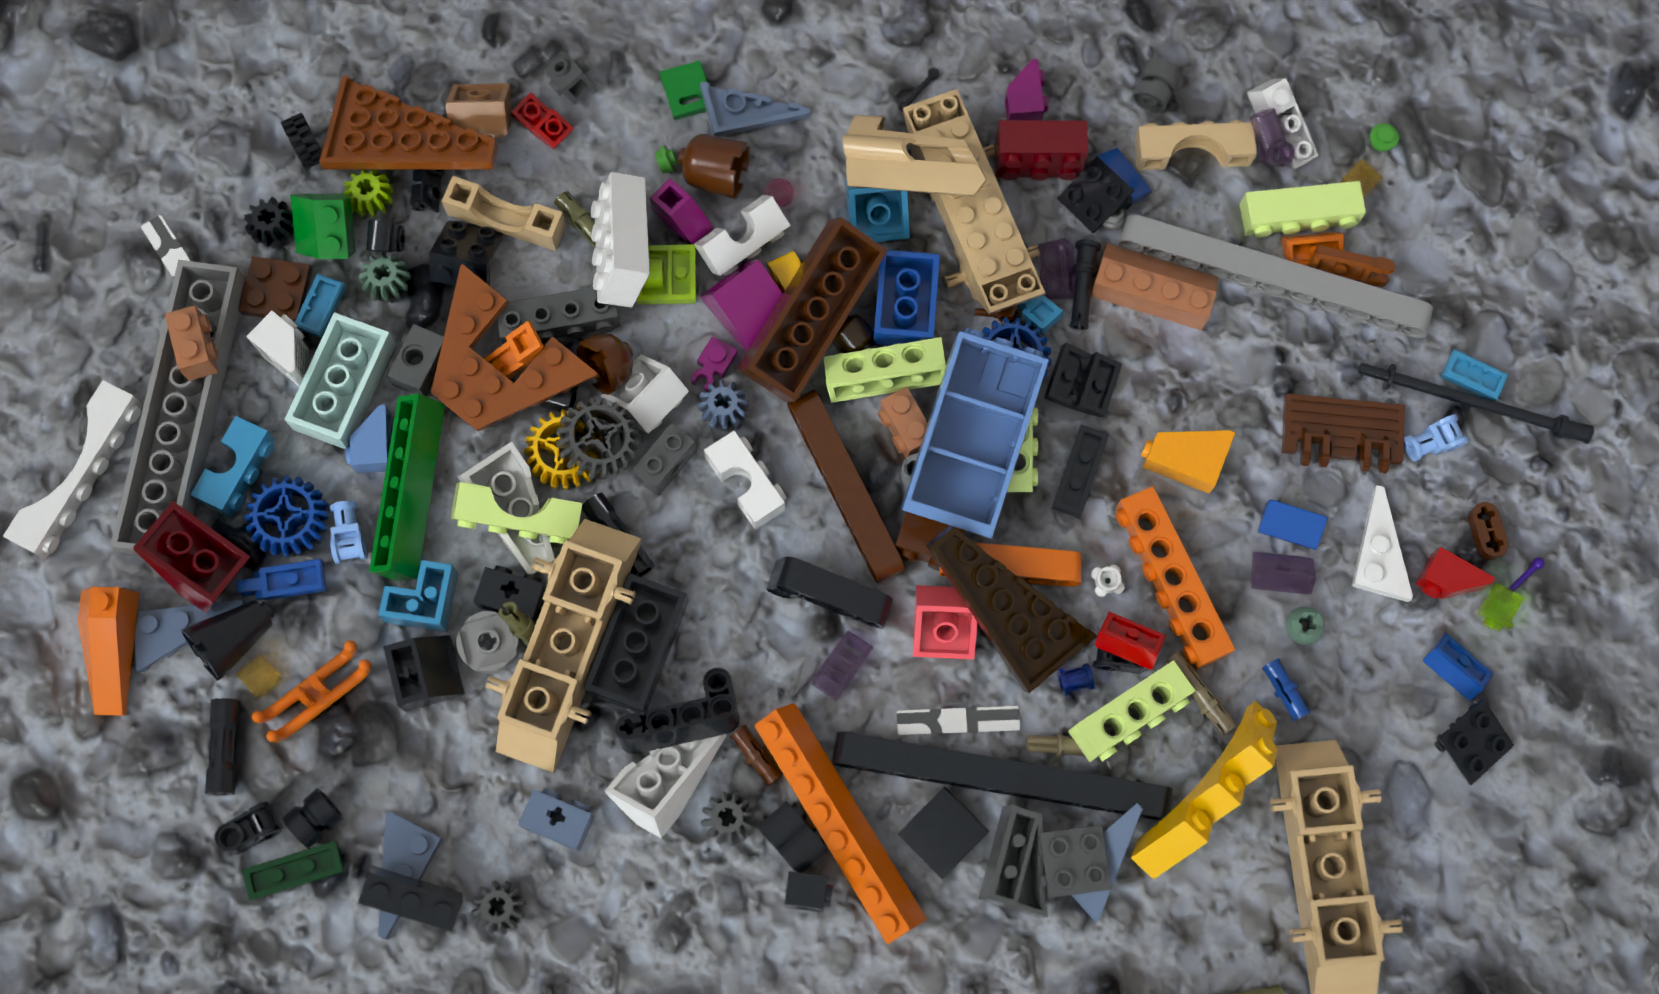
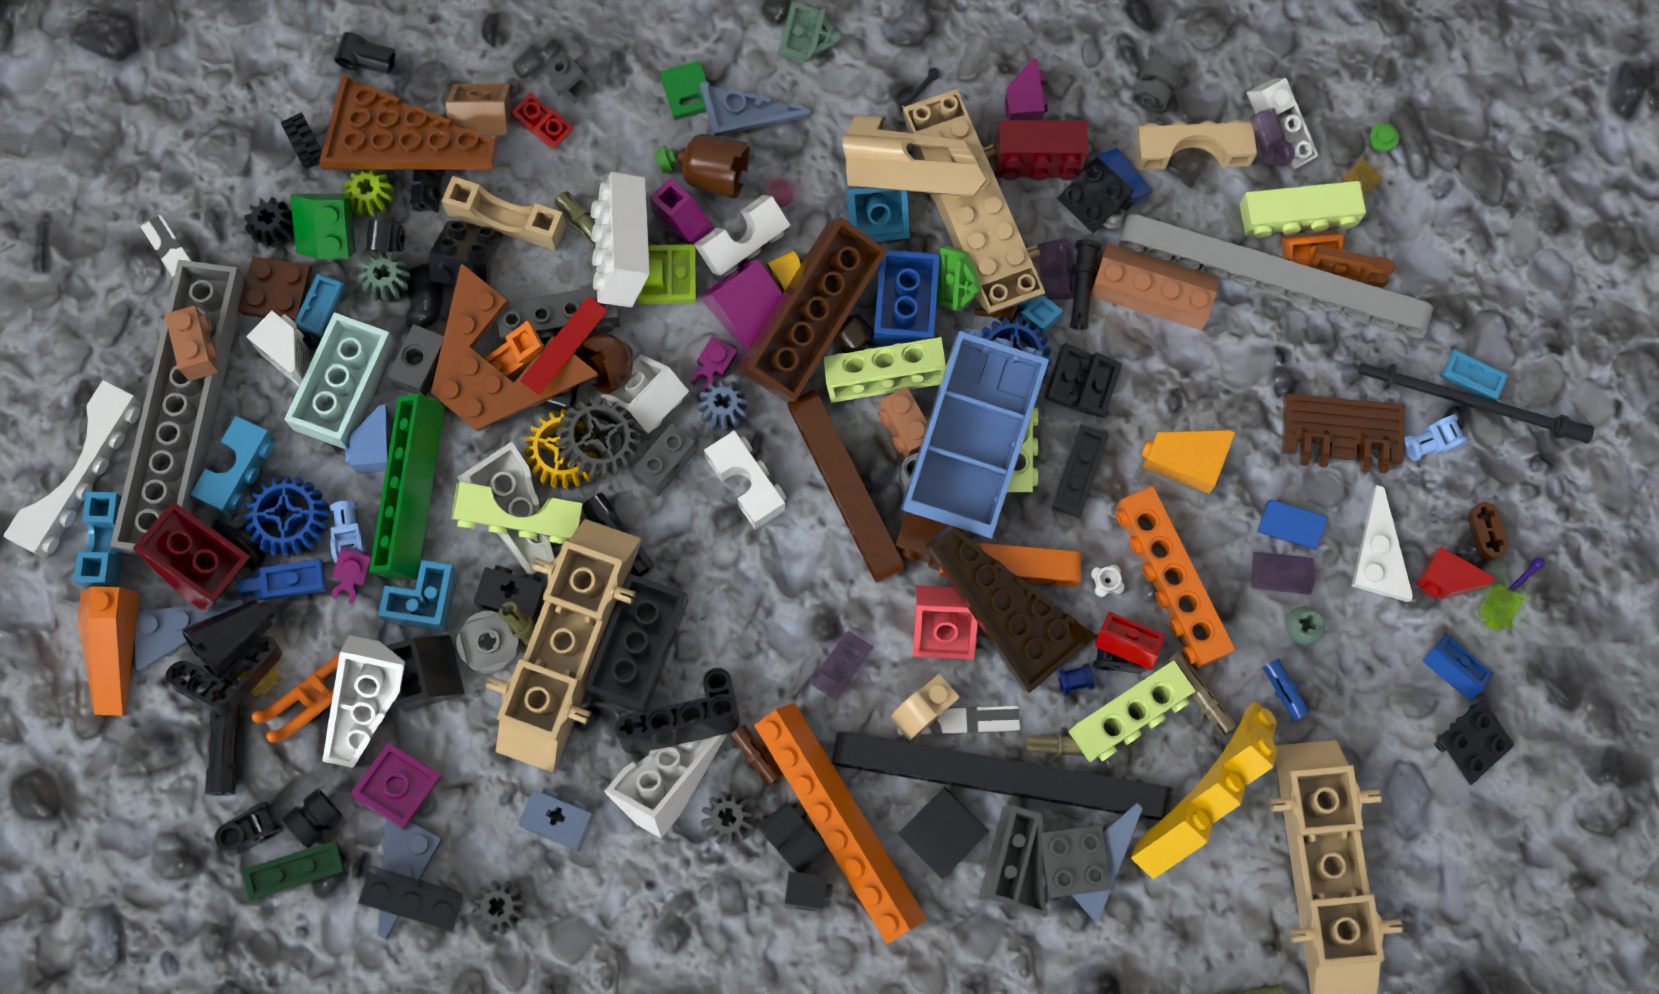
(99, 563): none -> dark azure arch
(222, 688): none -> black beam
(351, 570): none -> magenta plate
(357, 52): none -> black piece
(363, 692): none -> white wedge
(395, 786): none -> magenta plate
(563, 346): none -> red sticker
(806, 33): none -> sand green slope
(828, 590): black beam -> none
(924, 707): none -> tan brick
(956, 279): none -> bright green slope

